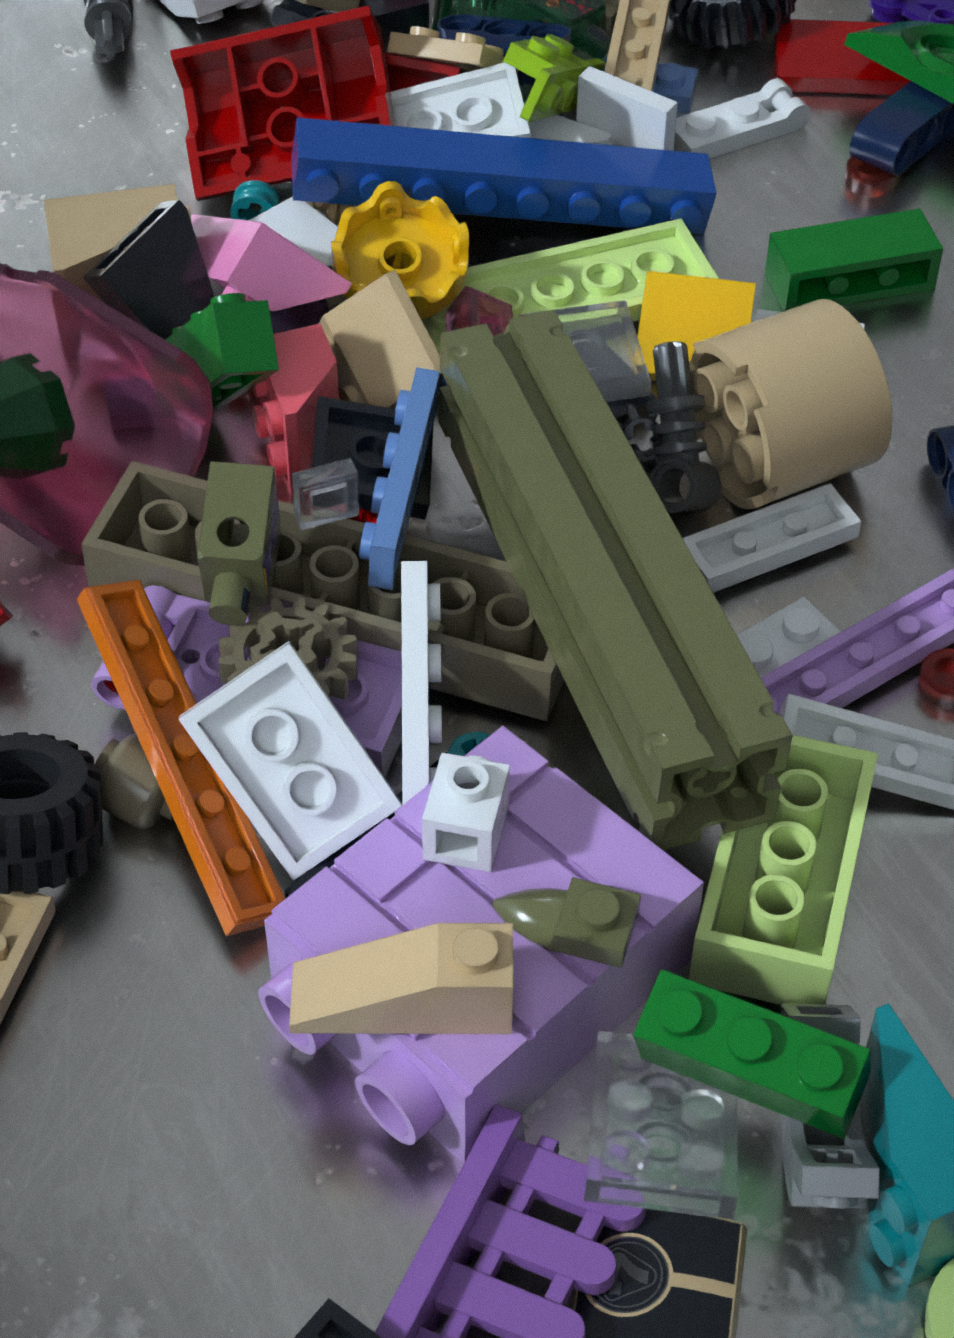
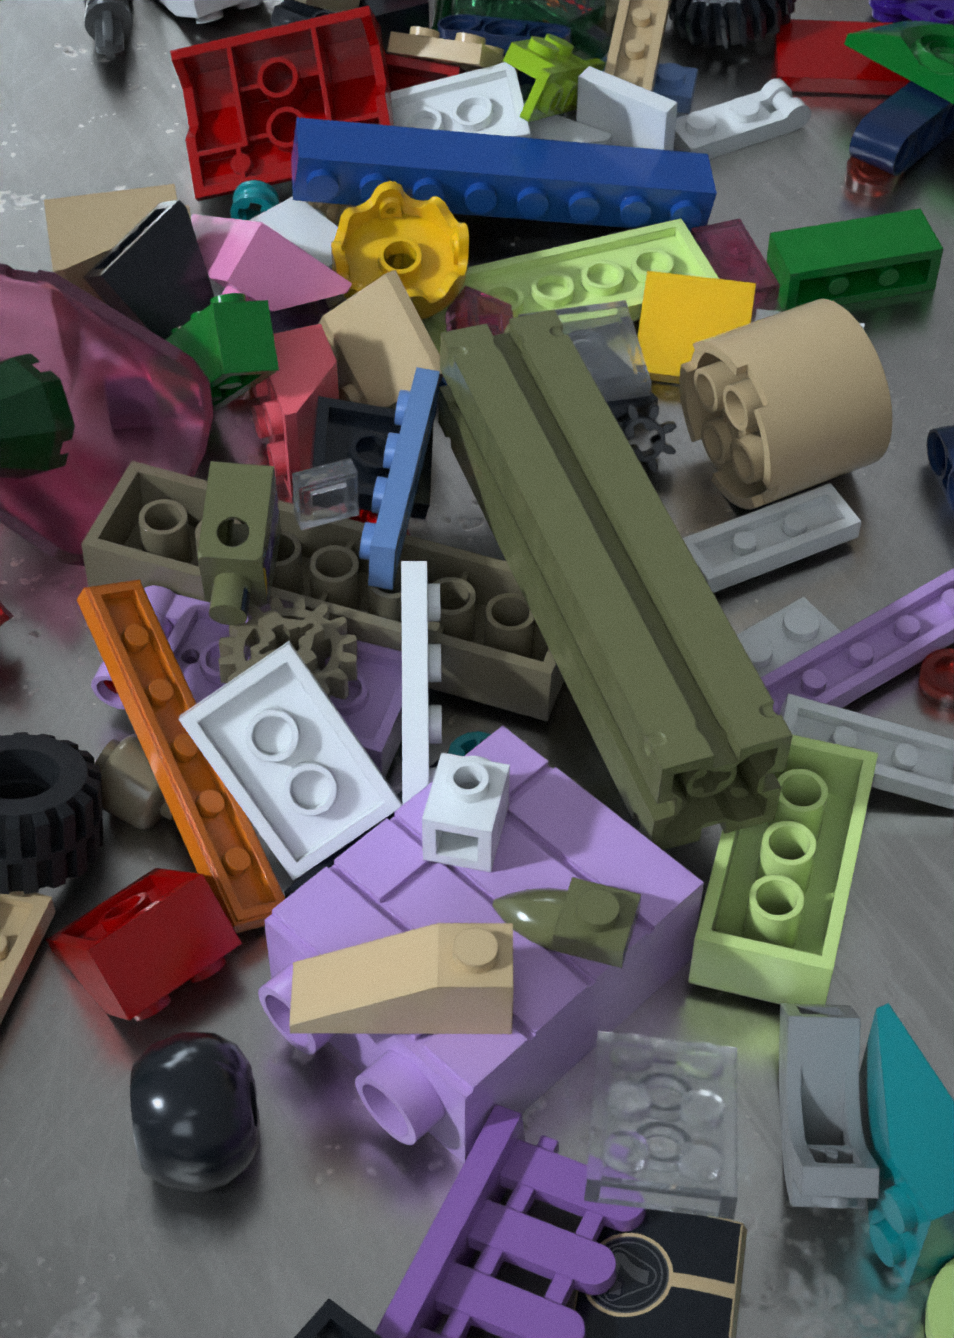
(147, 942): none -> red slope
(194, 1111): none -> black piece
(678, 429): dark grey piece -> none
(736, 257): none -> clear pink plate
(753, 1053): green brick -> none

